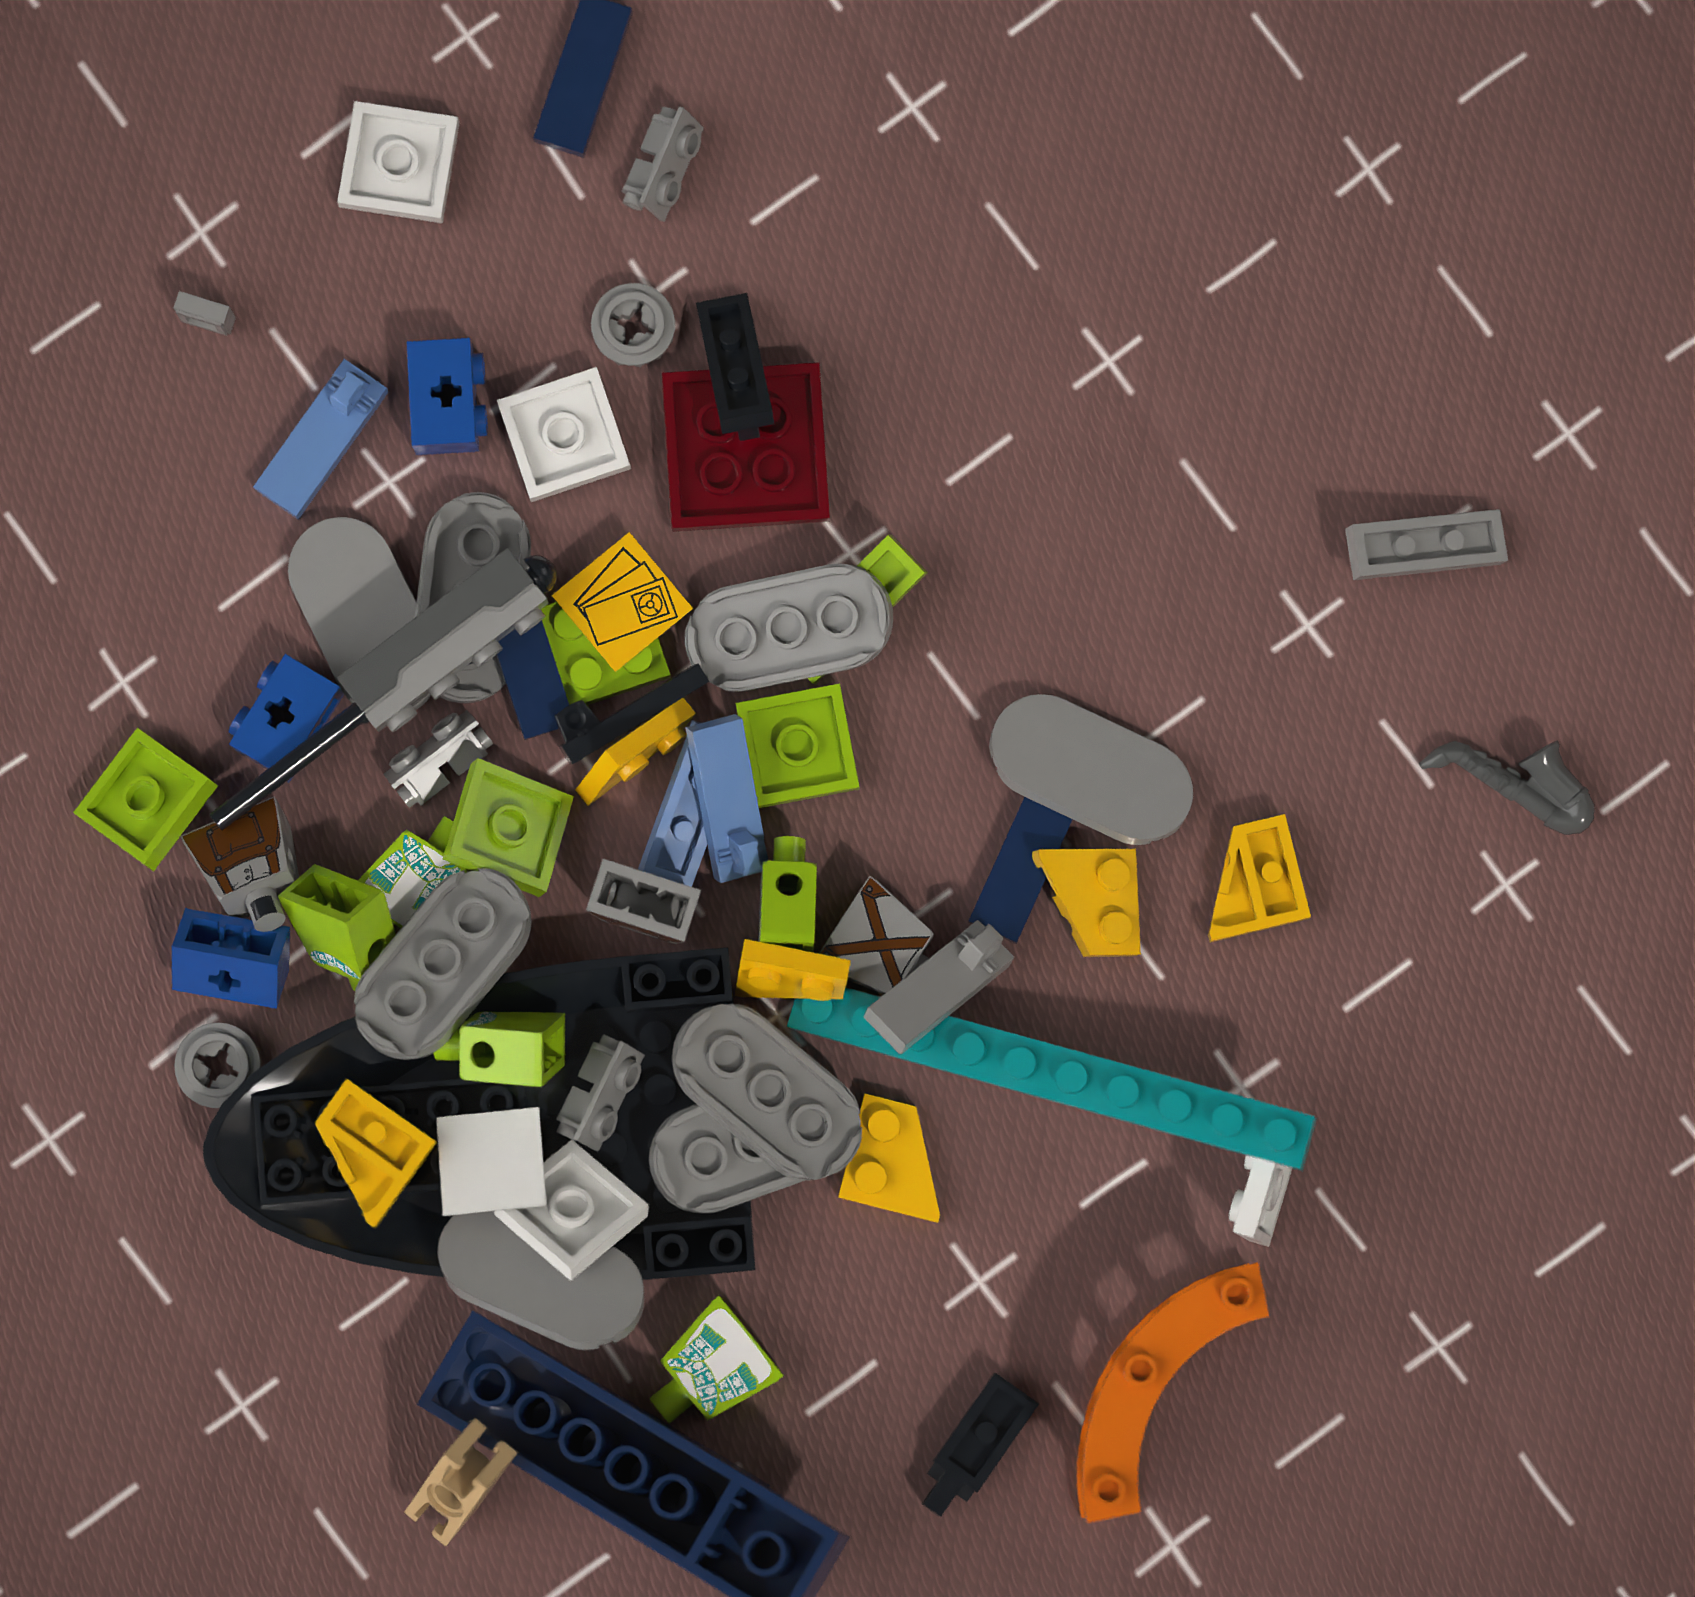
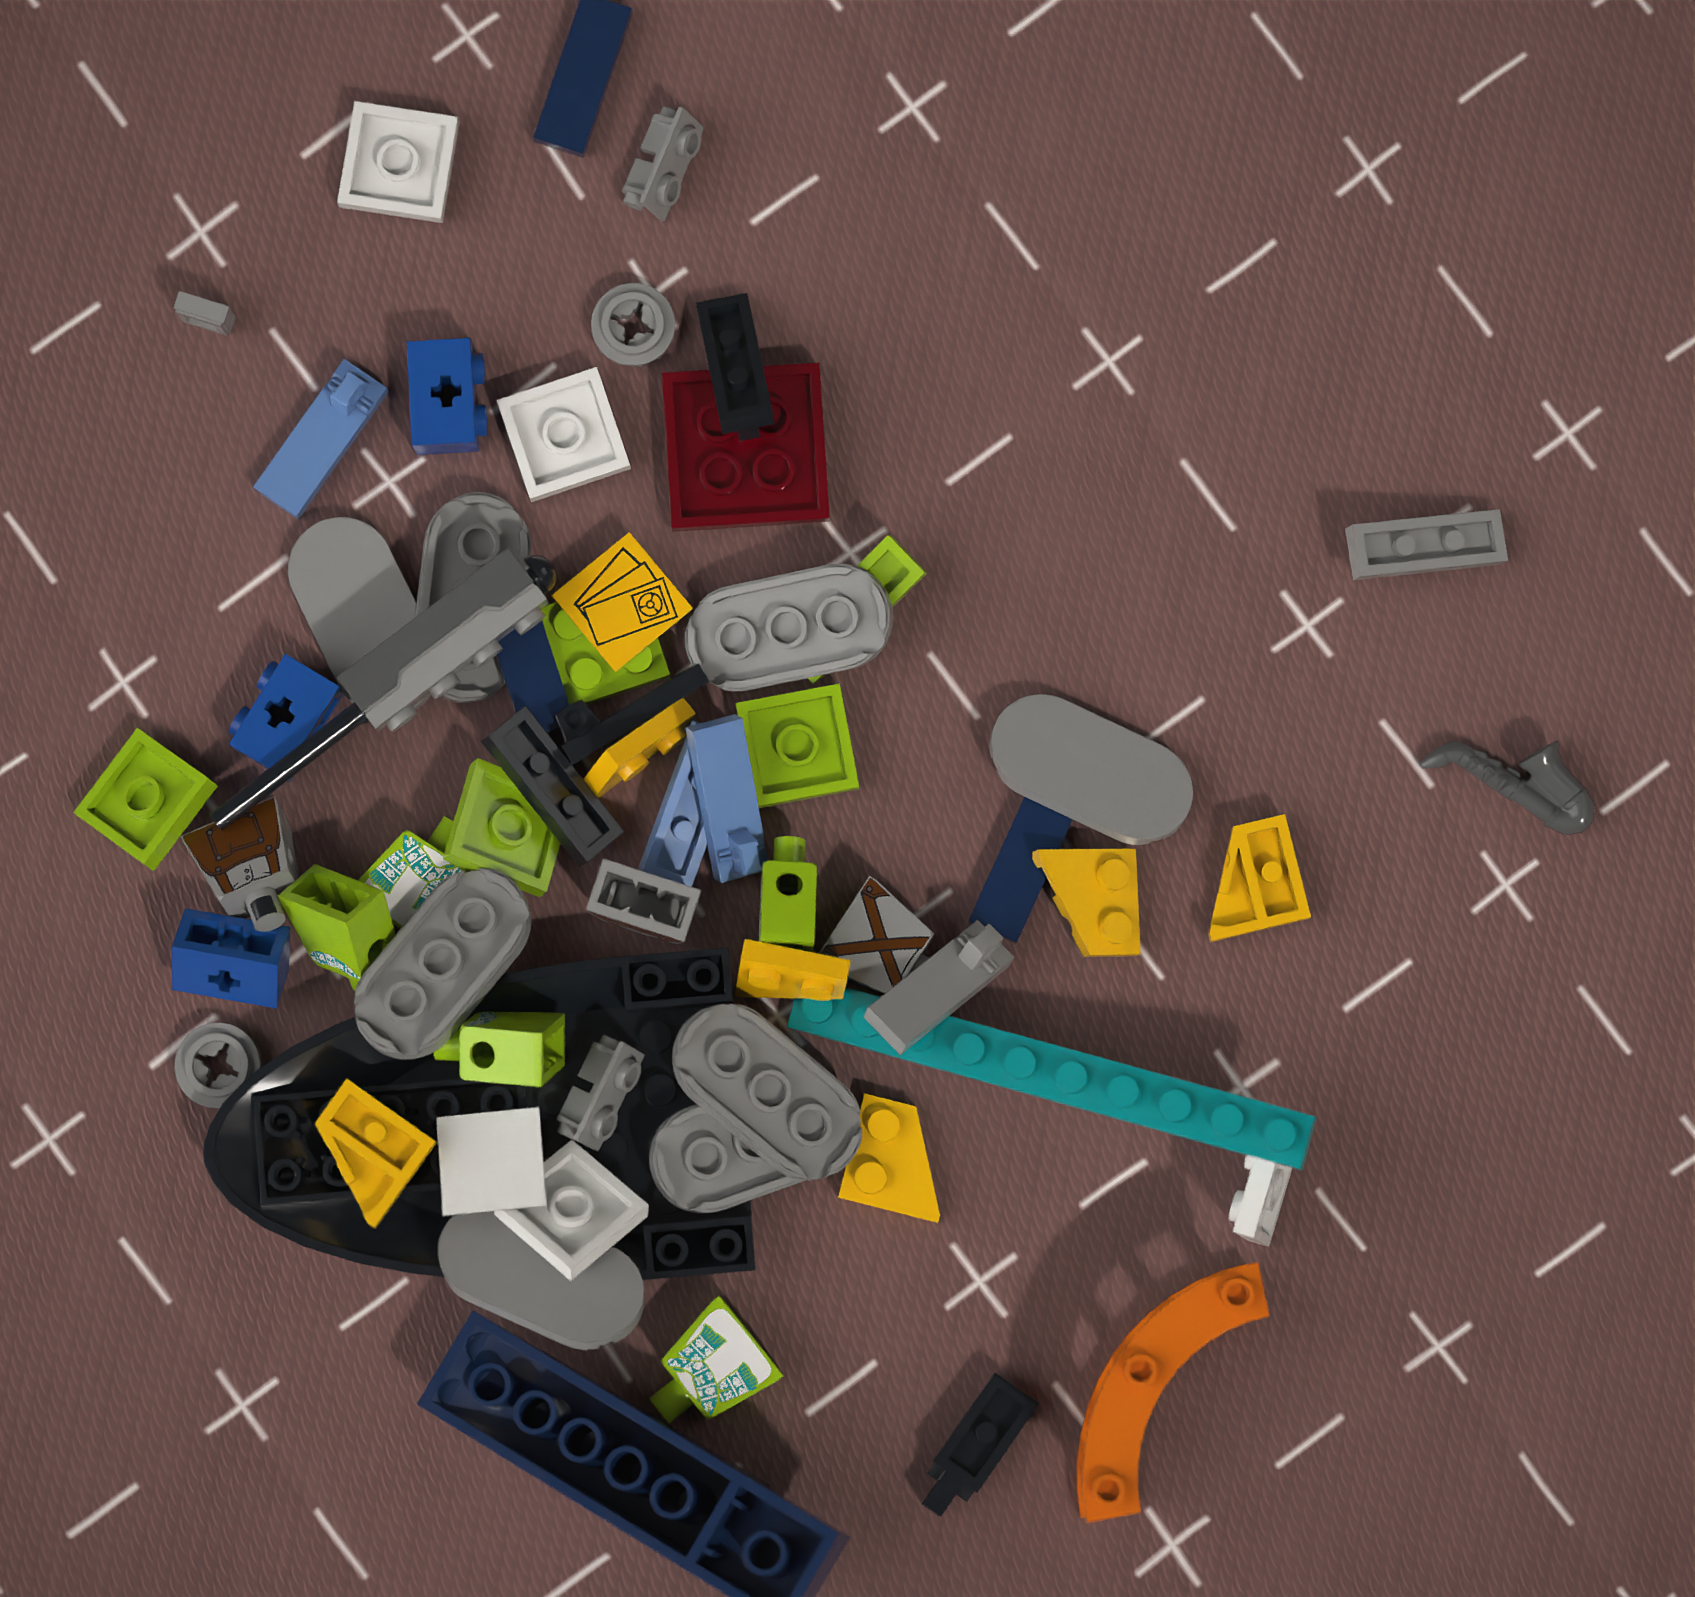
(420, 766): light grey hinge -> none
(460, 1482): tan piece -> none
(552, 786): none -> black hinge

